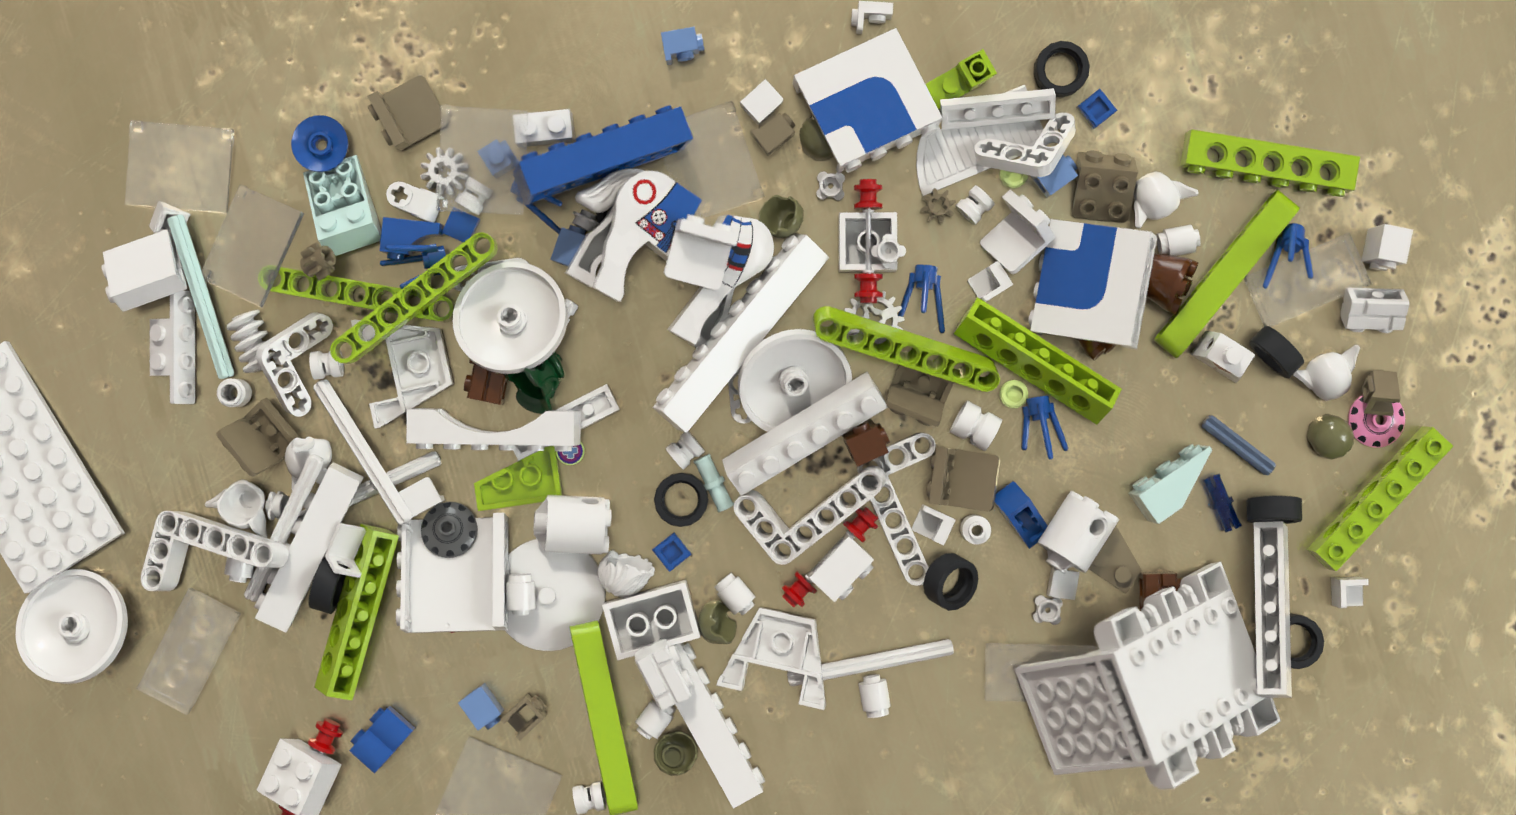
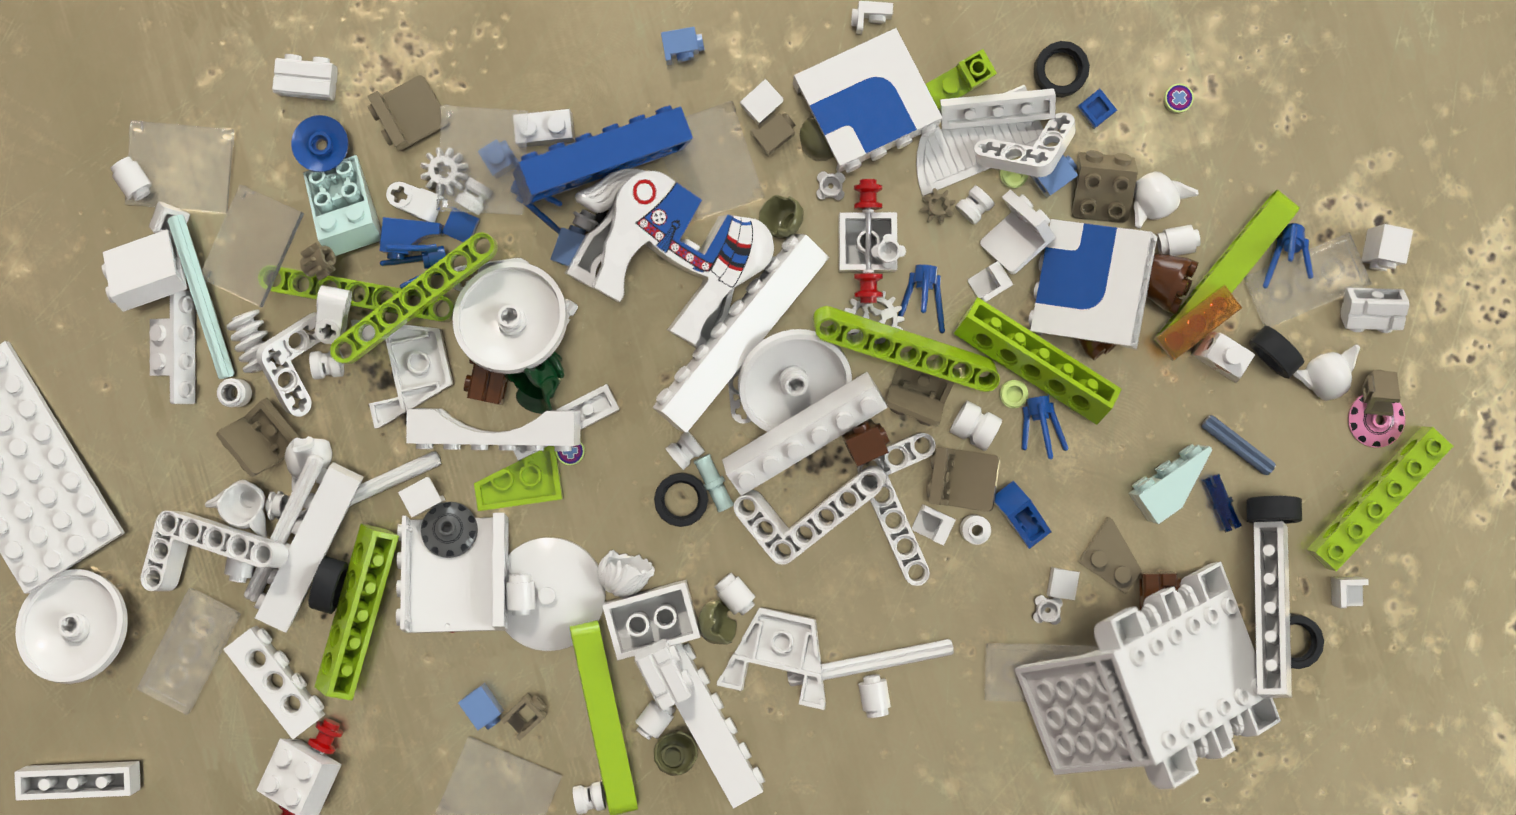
(77, 780): none -> white brick
(131, 179): none -> white brick
(259, 677): none -> white brick
(305, 78): none -> white brick
(332, 309): none -> white piece
(344, 549): white bracket -> none
(363, 452): white axle -> none
(381, 739): blue brick -> none
(573, 524): white cylinder -> none
(671, 551): blue tile -> none
(699, 252): white bracket -> none
(839, 566): white brick -> none
(963, 589): black tyre -> none
(1076, 533): white cylinder -> none
(1178, 98): none -> tile
(1198, 323): none -> clear orange plate
(1331, 436): olive hair -> none
(1342, 167): lime brick -> none

